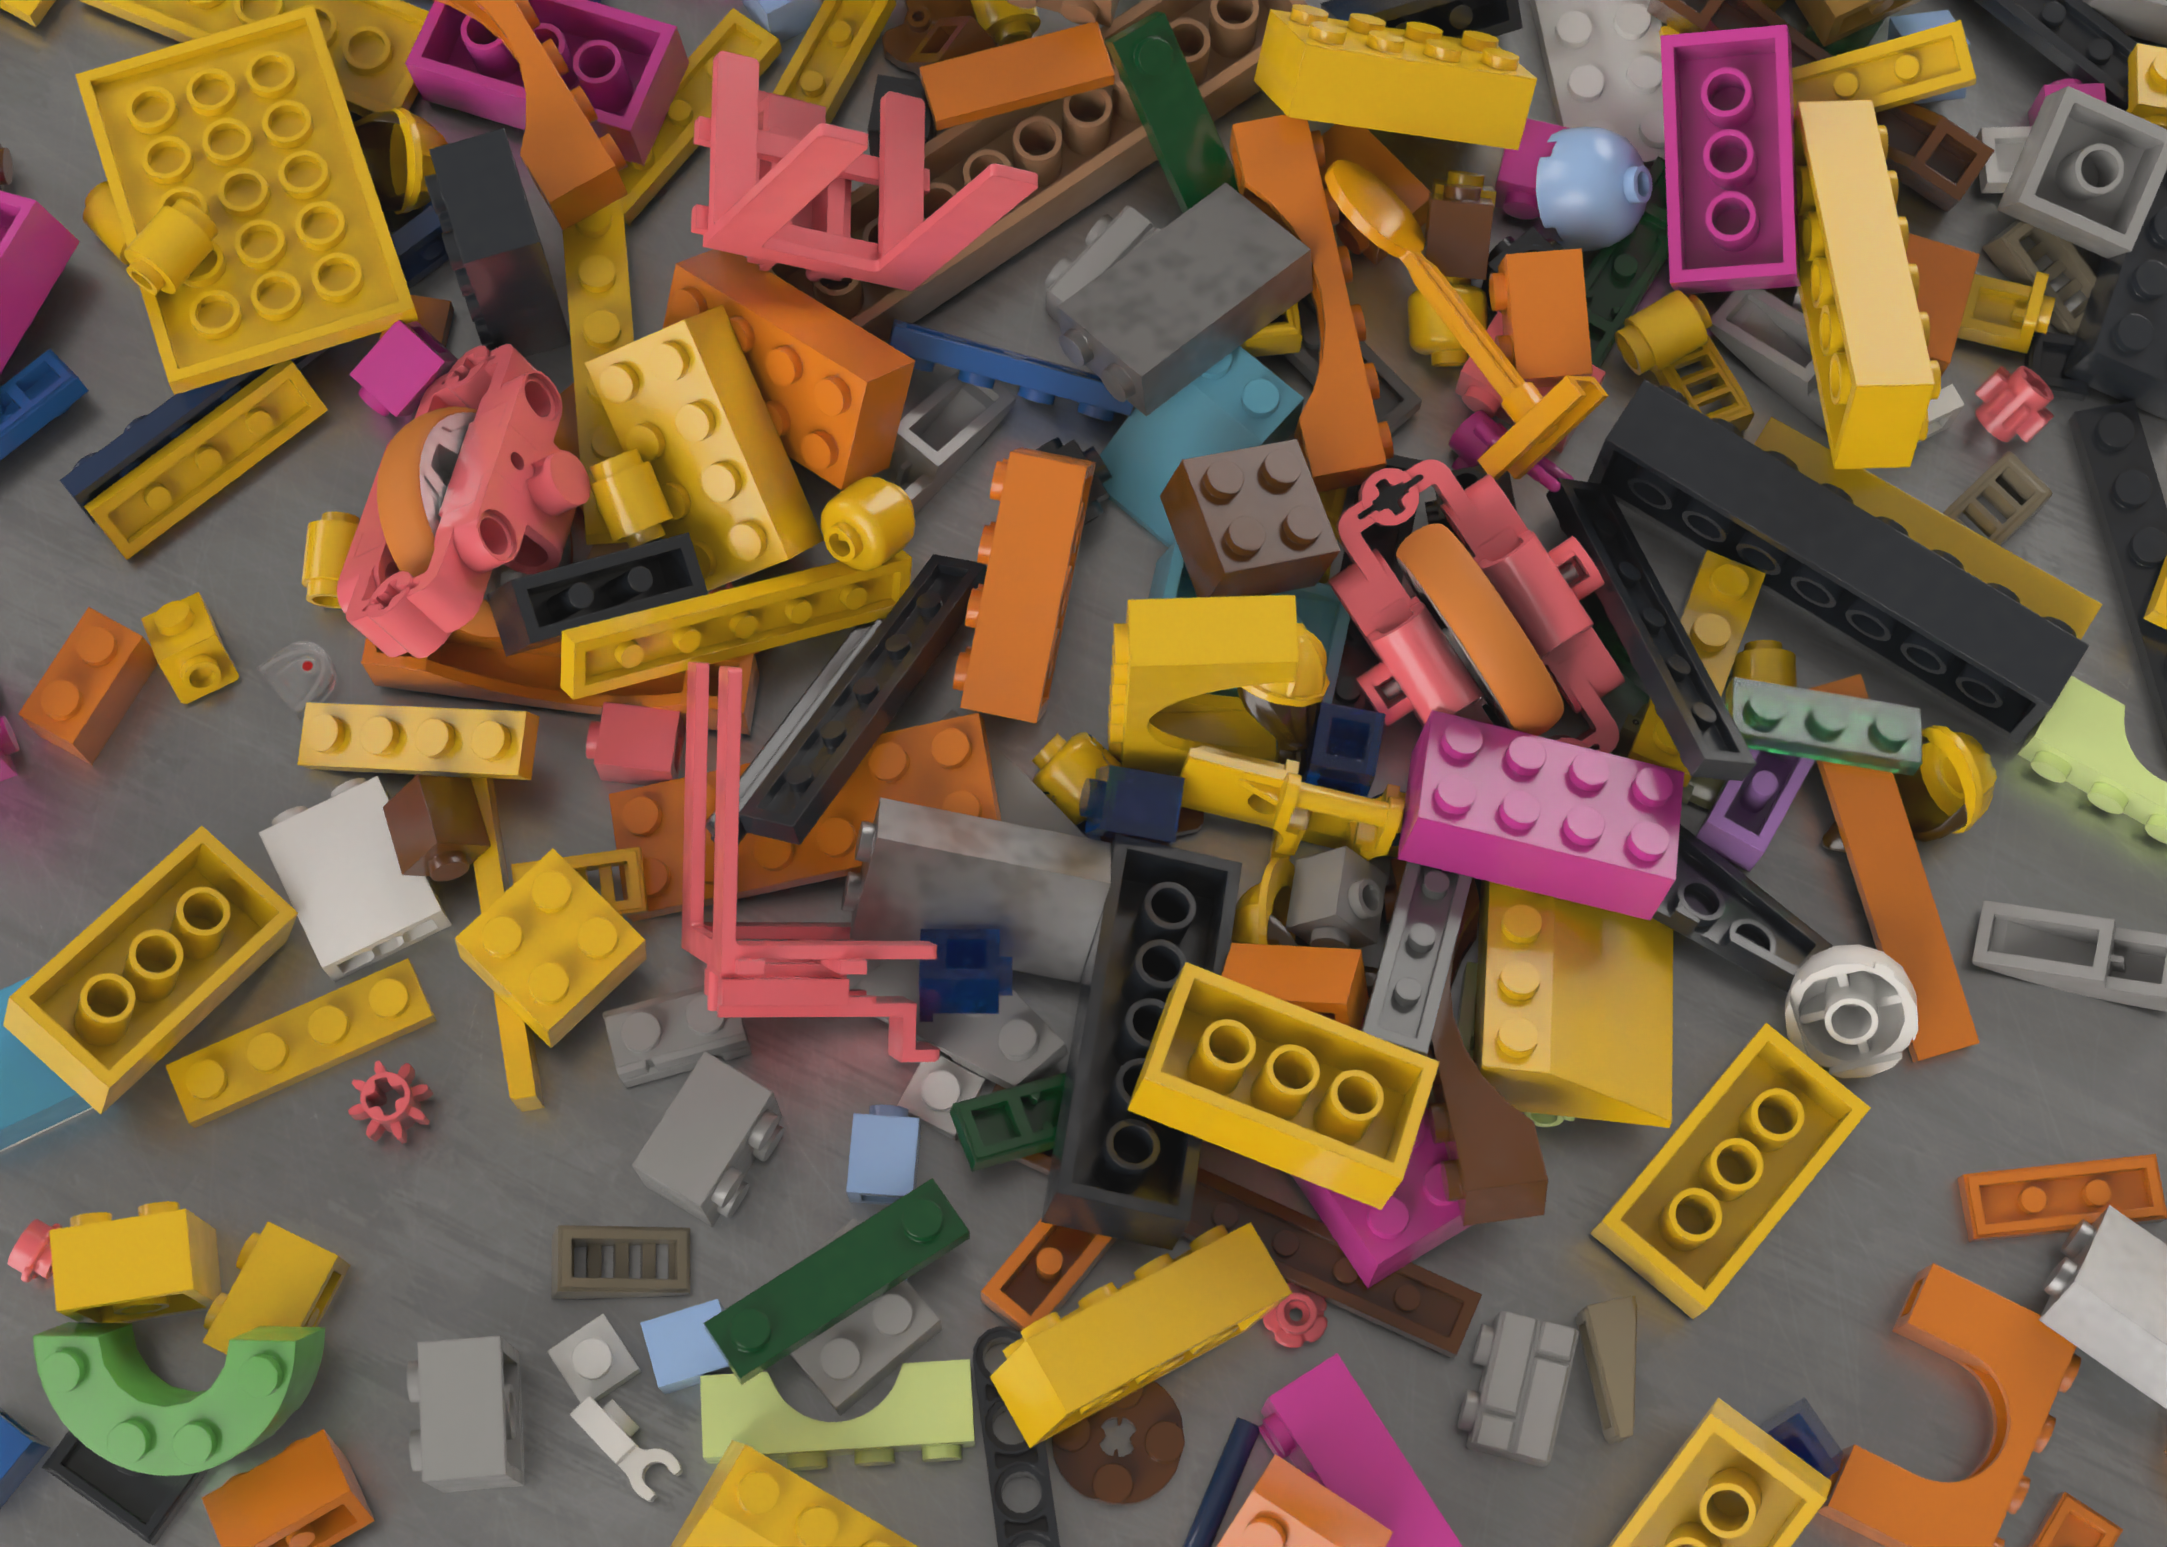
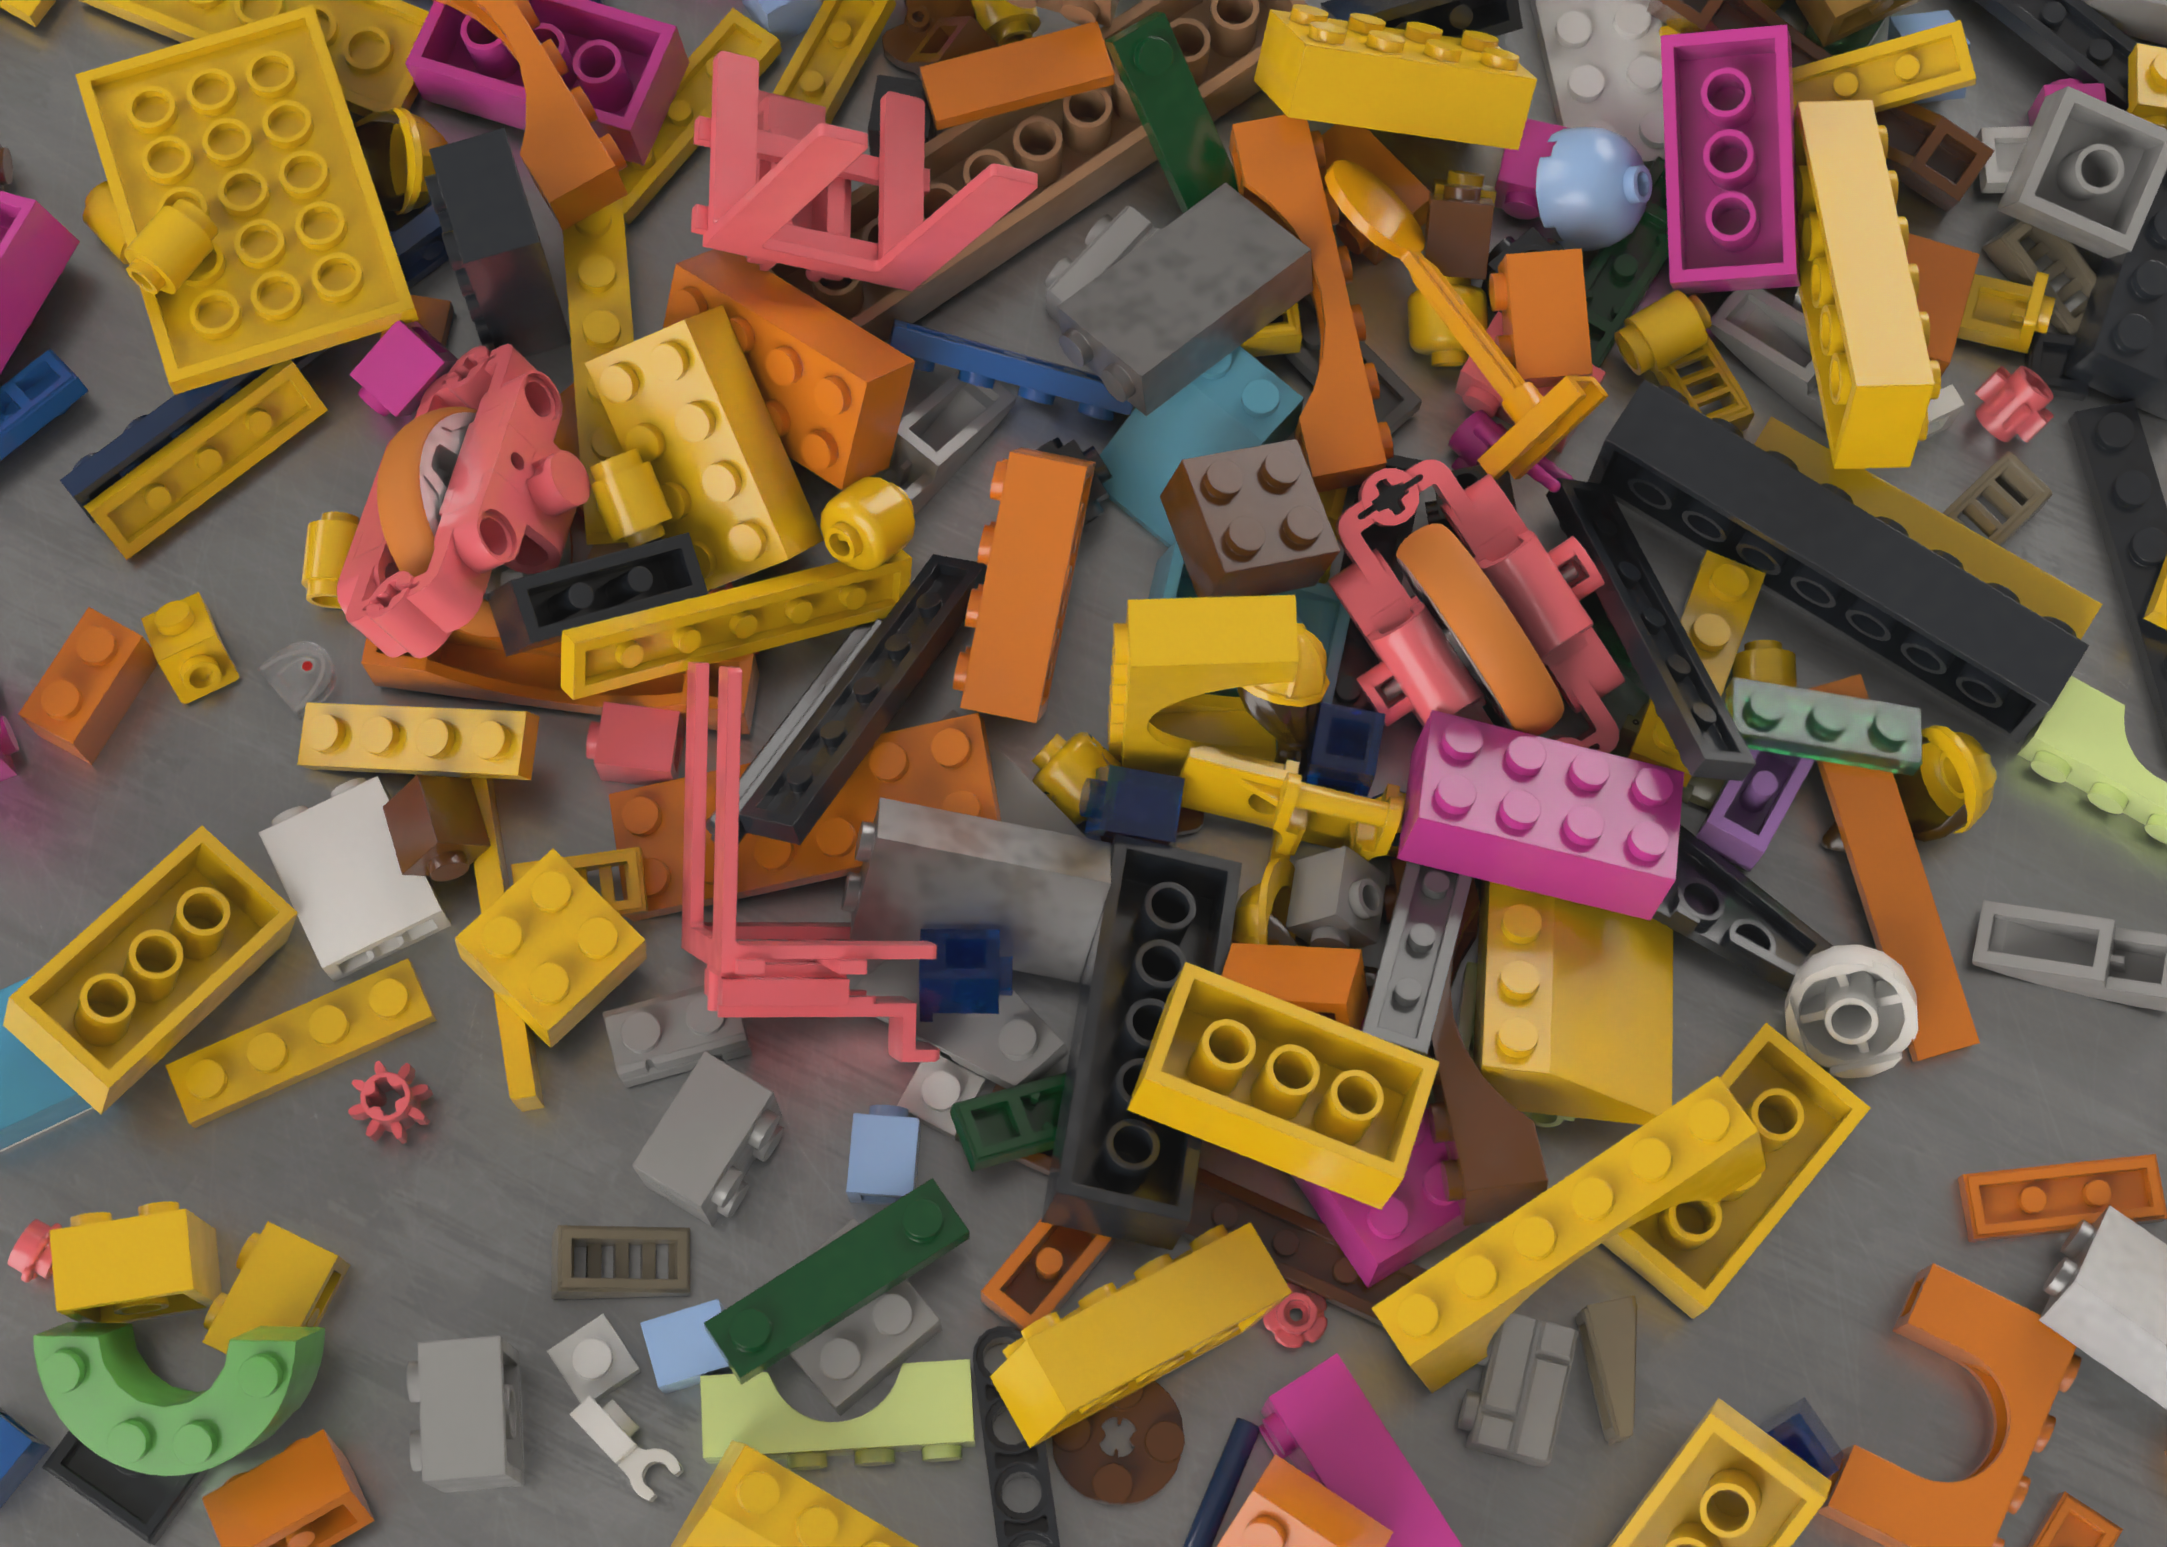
(1681, 1156): none -> yellow arch

